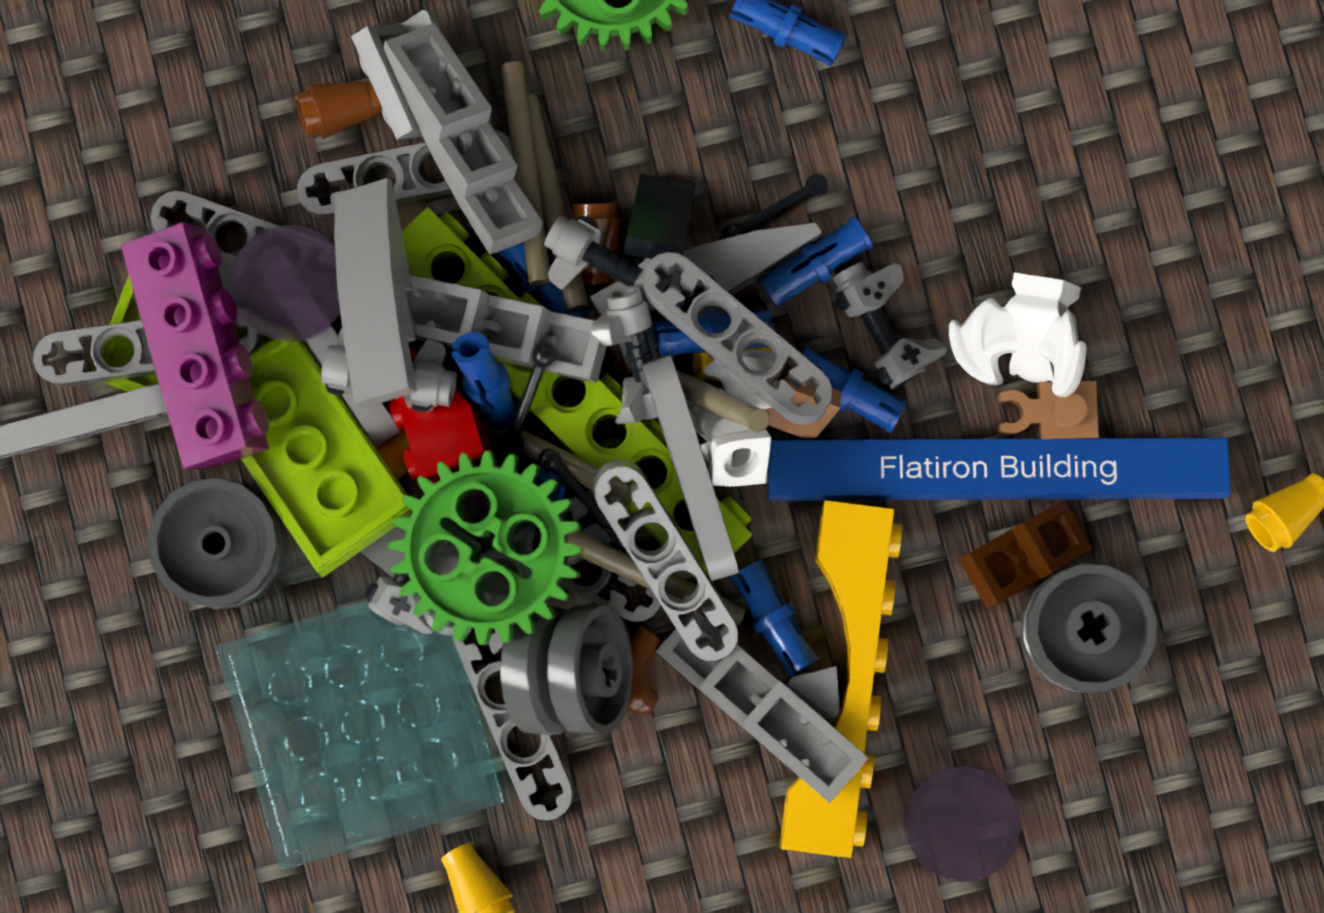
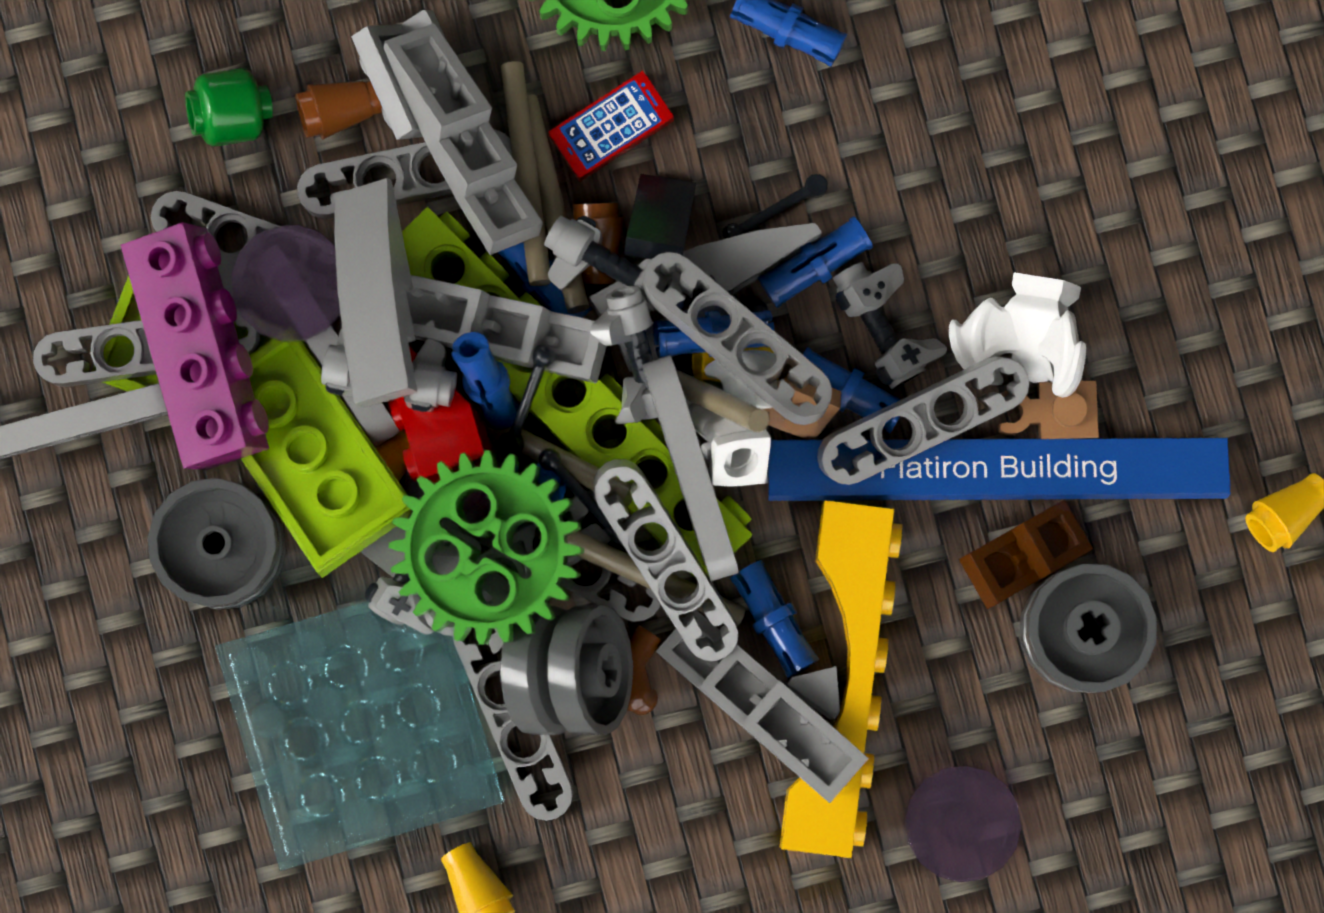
(228, 107): none -> green head
(611, 126): none -> tile
(925, 426): none -> light grey beam

